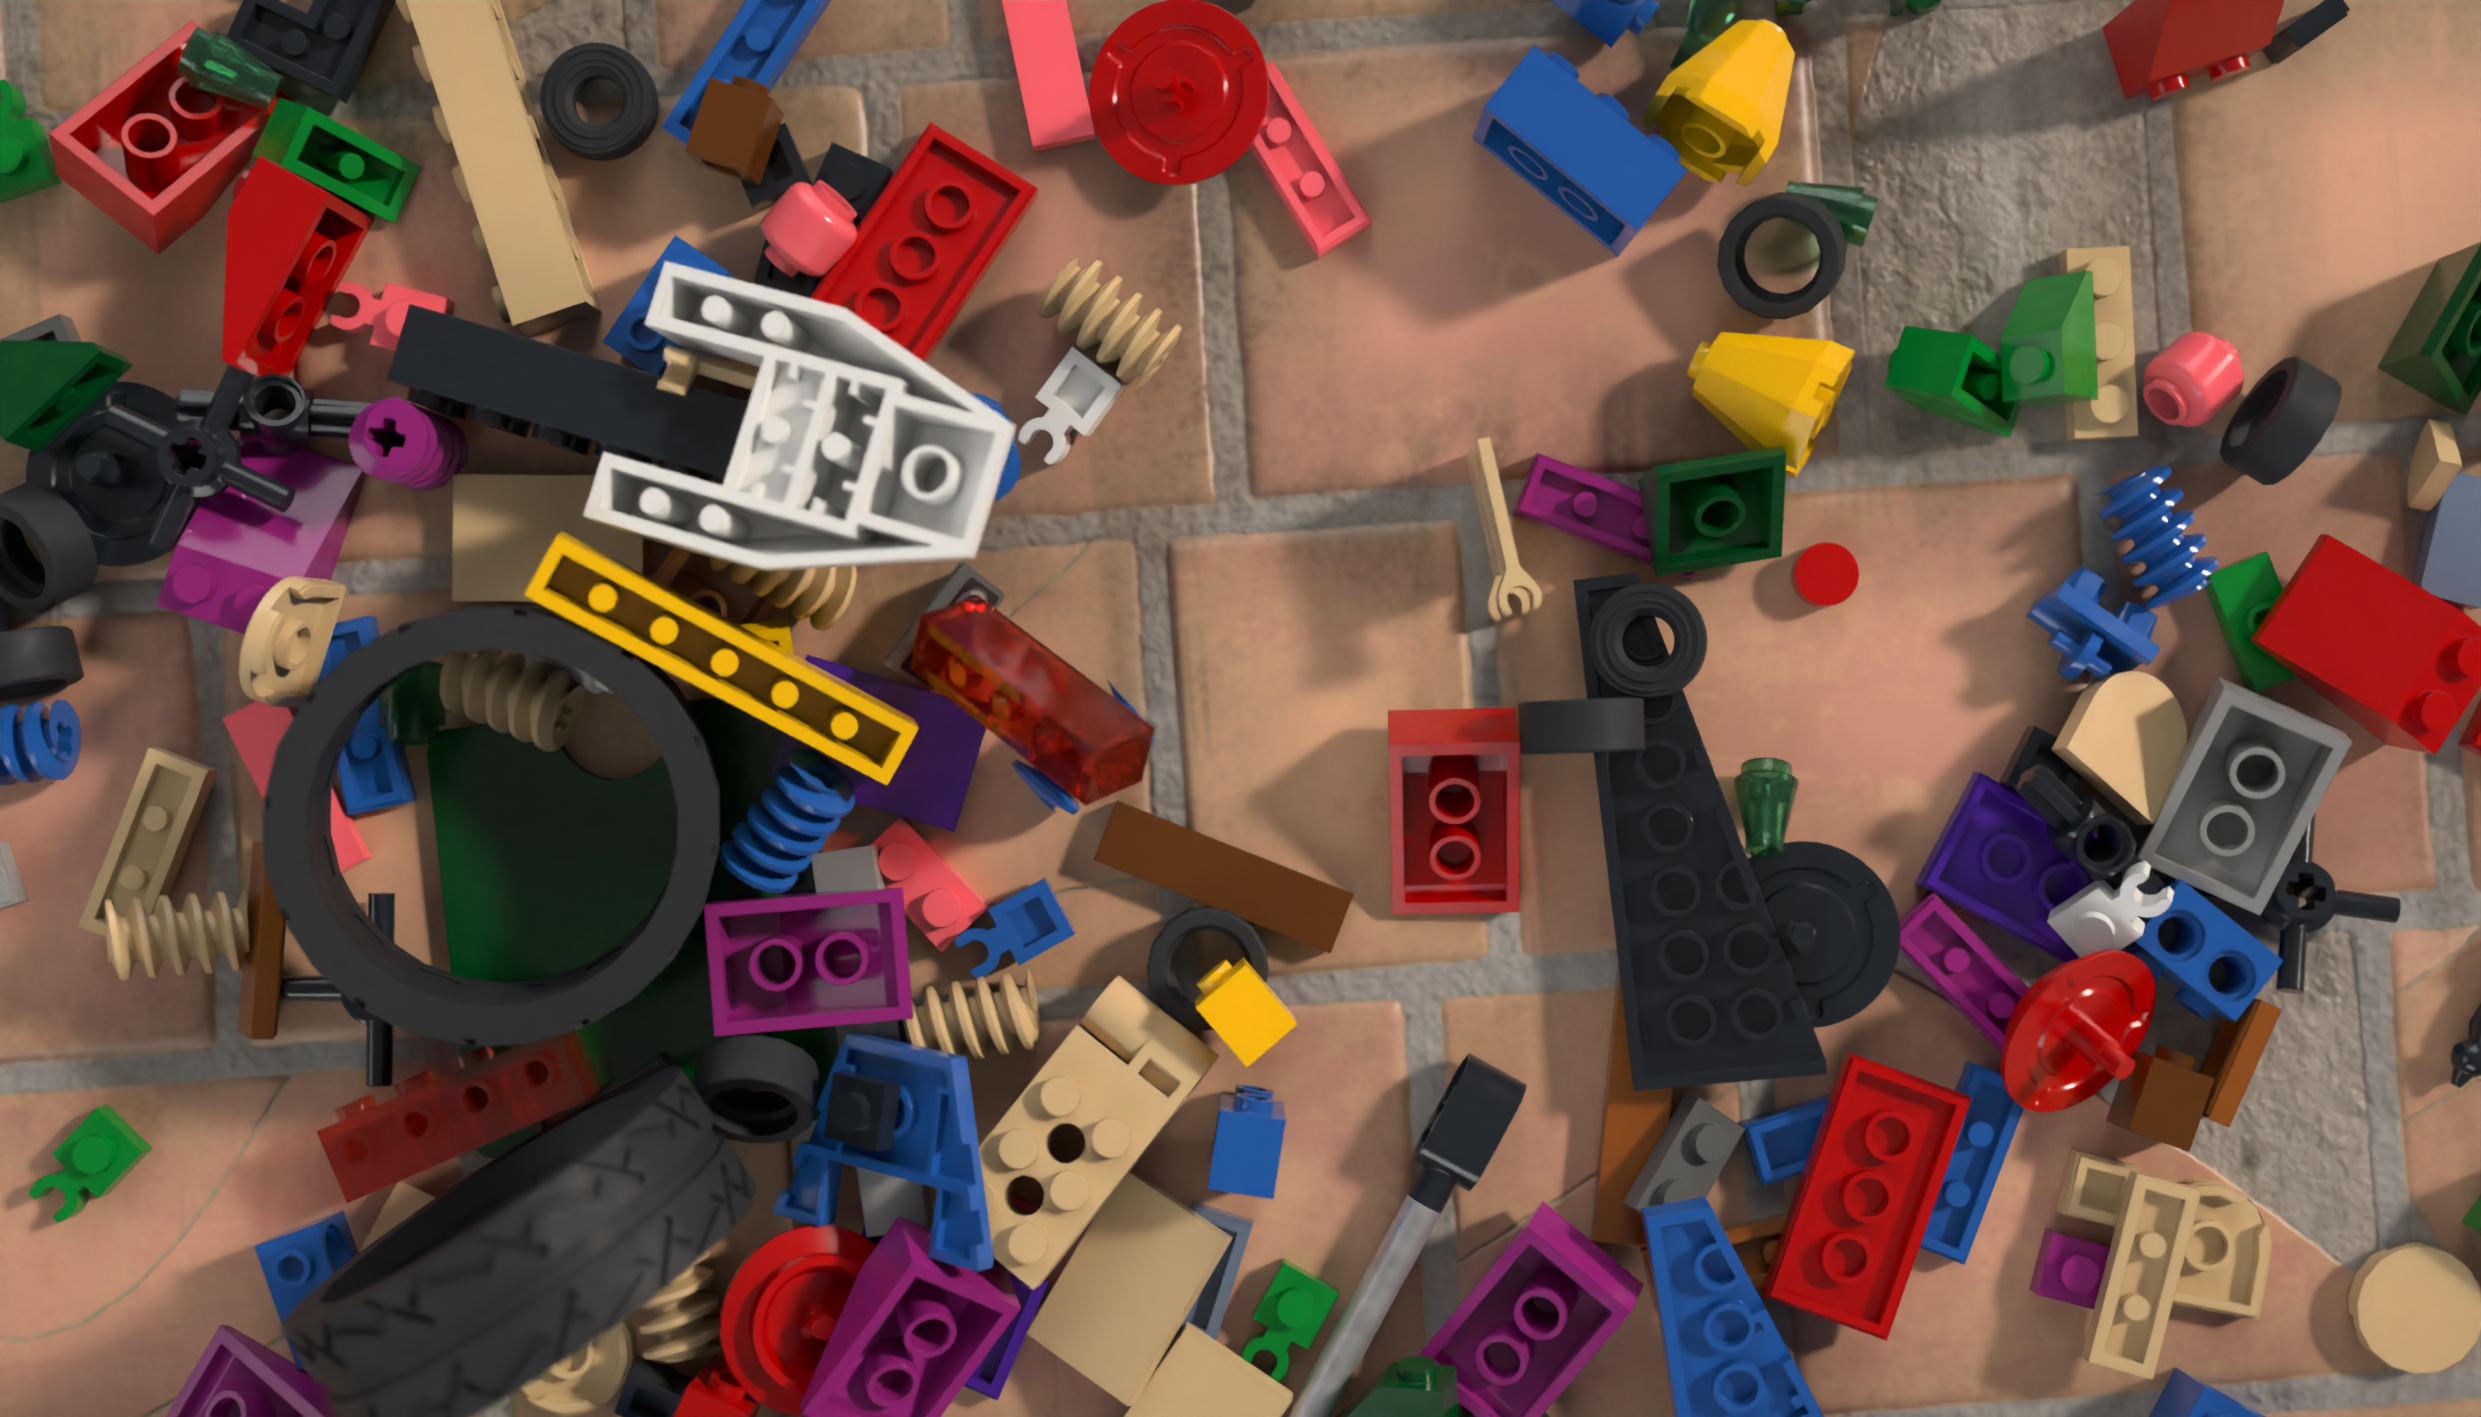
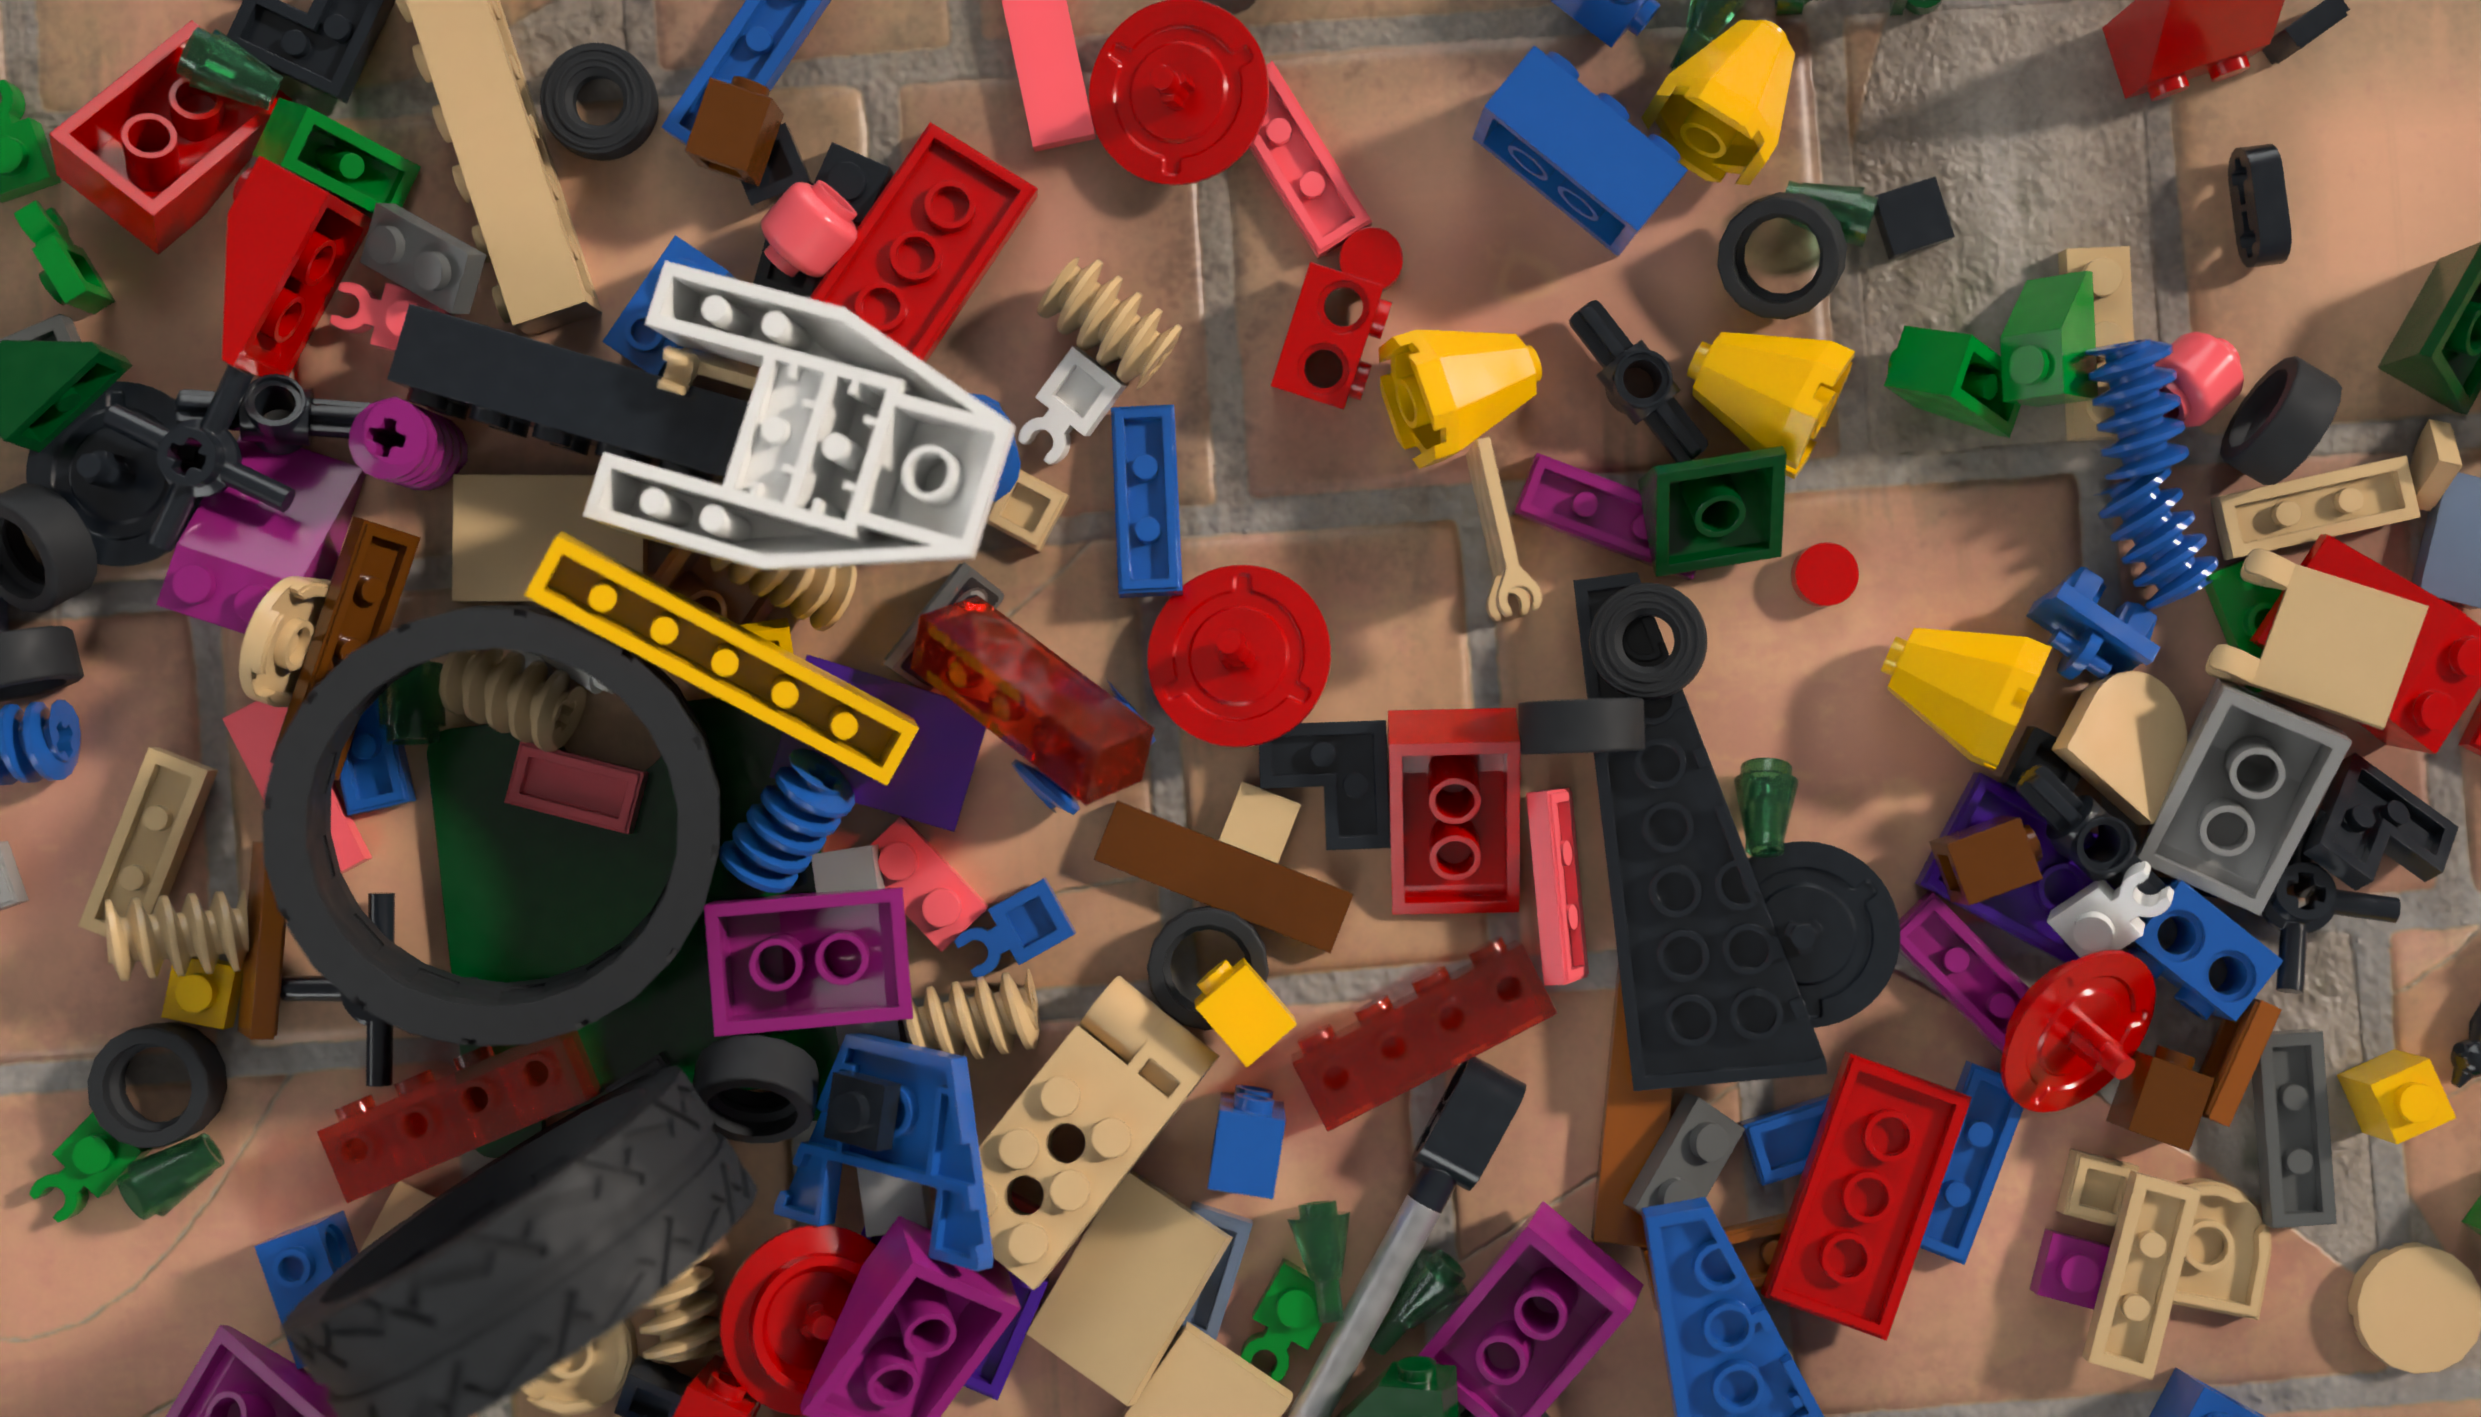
(67, 268): none -> green plate
(108, 1085): none -> black tyre
(168, 1176): none -> clear green cone
(204, 997): none -> yellow plate
(356, 607): none -> reddish brown tile
(423, 258): none -> dark grey plate
(577, 788): none -> coral tile
(1028, 511): none -> tan tile
(1146, 501): none -> blue tile
(1239, 656): none -> red piece
(1259, 822): none -> tan tile
(1313, 331): none -> red brick
(1322, 1241): none -> clear green cone
(1352, 768): none -> black plate
(1372, 256): none -> red tile
(1422, 1033): none -> clear red brick
(1427, 1290): none -> clear green cone
(1454, 387): none -> yellow cone
(1557, 886): none -> coral tile
(1617, 354): none -> black axle
(1912, 218): none -> black tile
(1966, 685): none -> yellow cone
(1988, 859): none -> reddish brown brick
(2138, 407): none -> blue piece
(2259, 205): none -> black beam
(2294, 1131): none -> dark grey plate
(2315, 505): none -> tan plate
(2328, 644): none -> tan flag
(2372, 816): none -> black plate
(2396, 1096): none -> yellow brick

